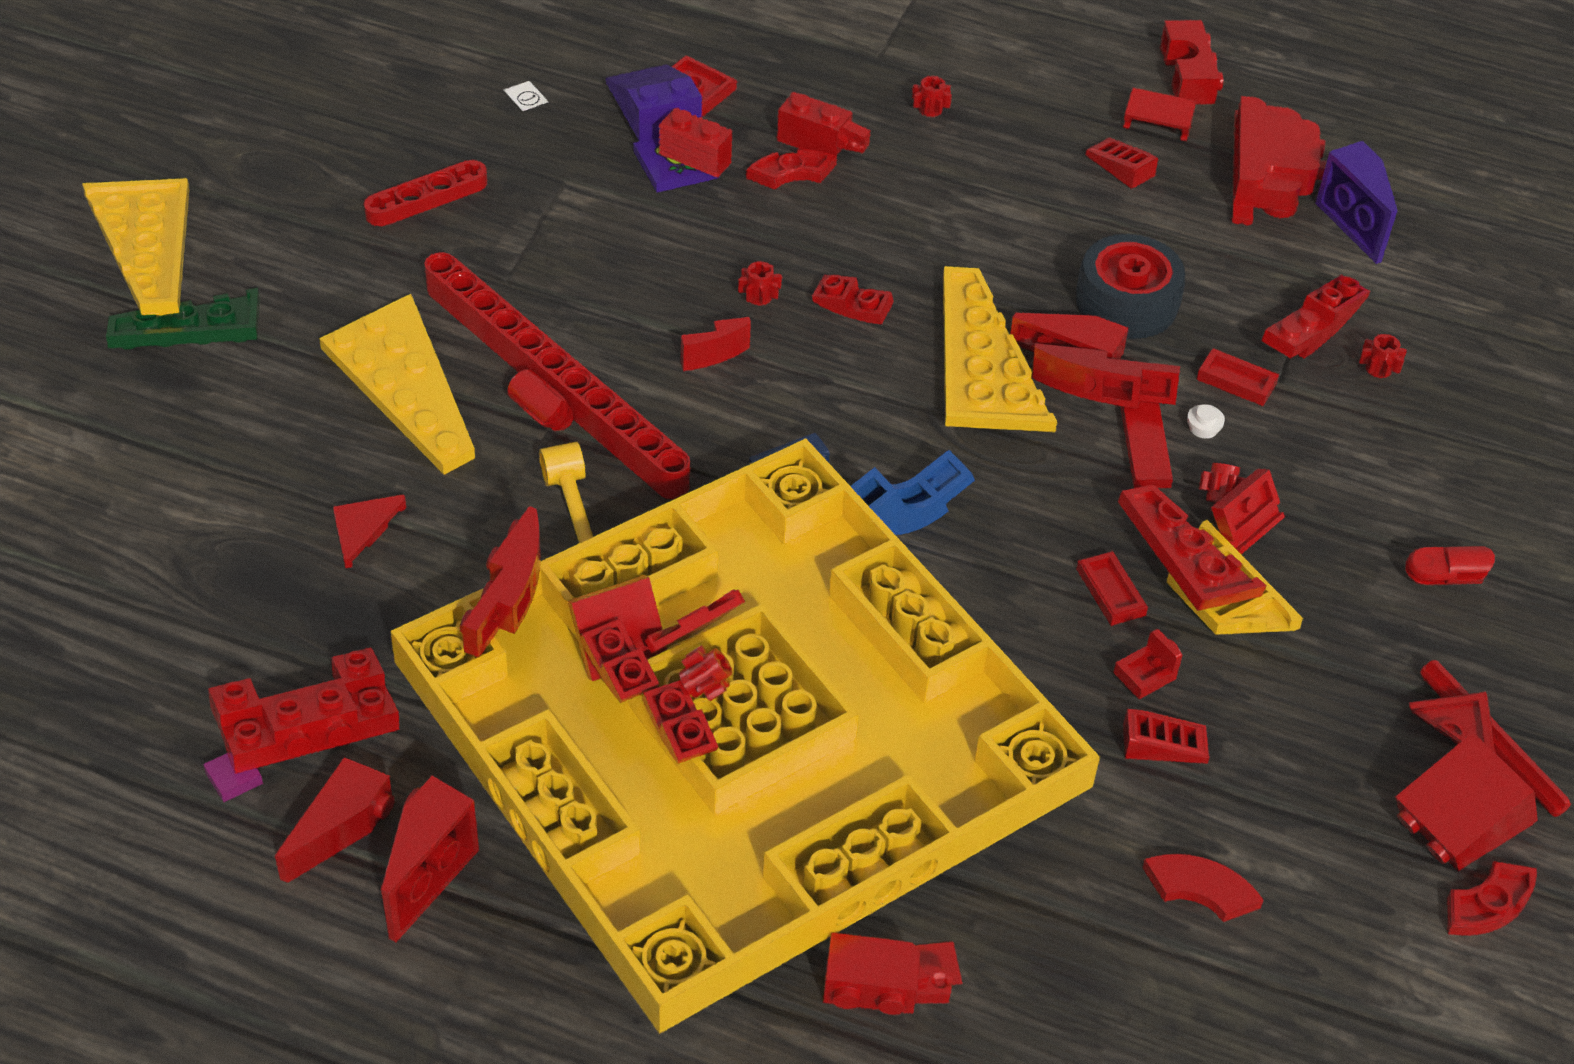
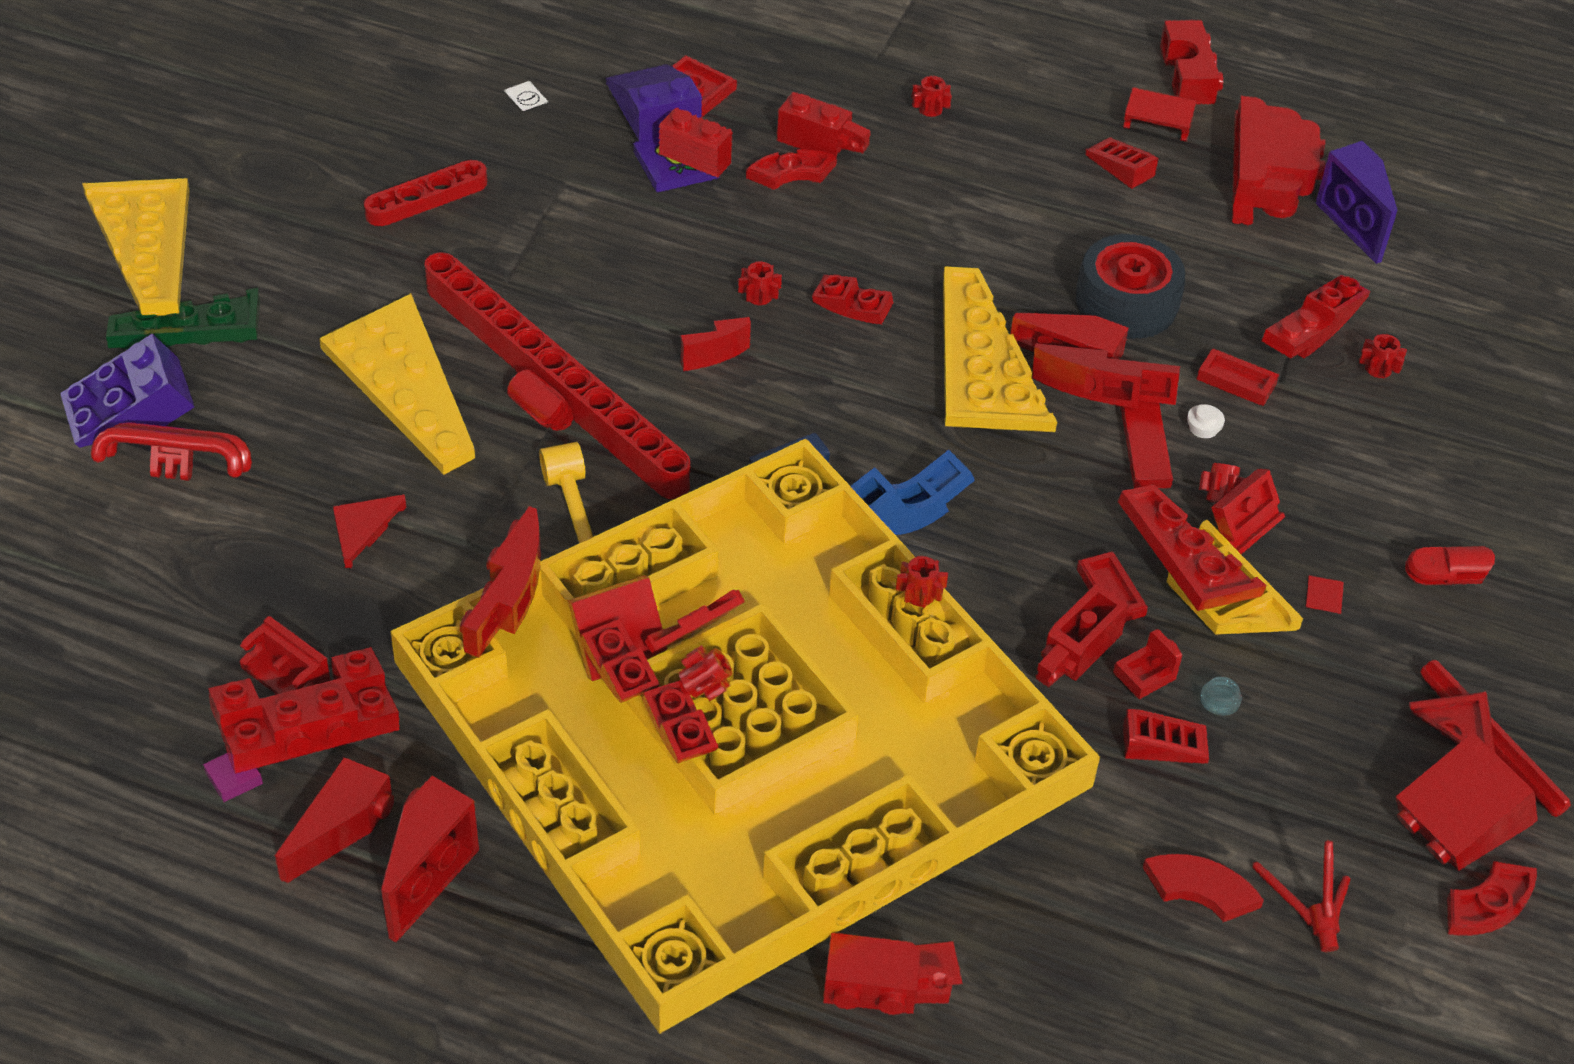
(134, 387): none -> dark purple slope
(174, 447): none -> red piece
(282, 659): none -> red hinge
(921, 581): none -> red gear
(1082, 635): none -> red hinge
(1221, 696): none -> clear light blue plate
(1321, 916): none -> red plant
(1324, 594): none -> red sticker

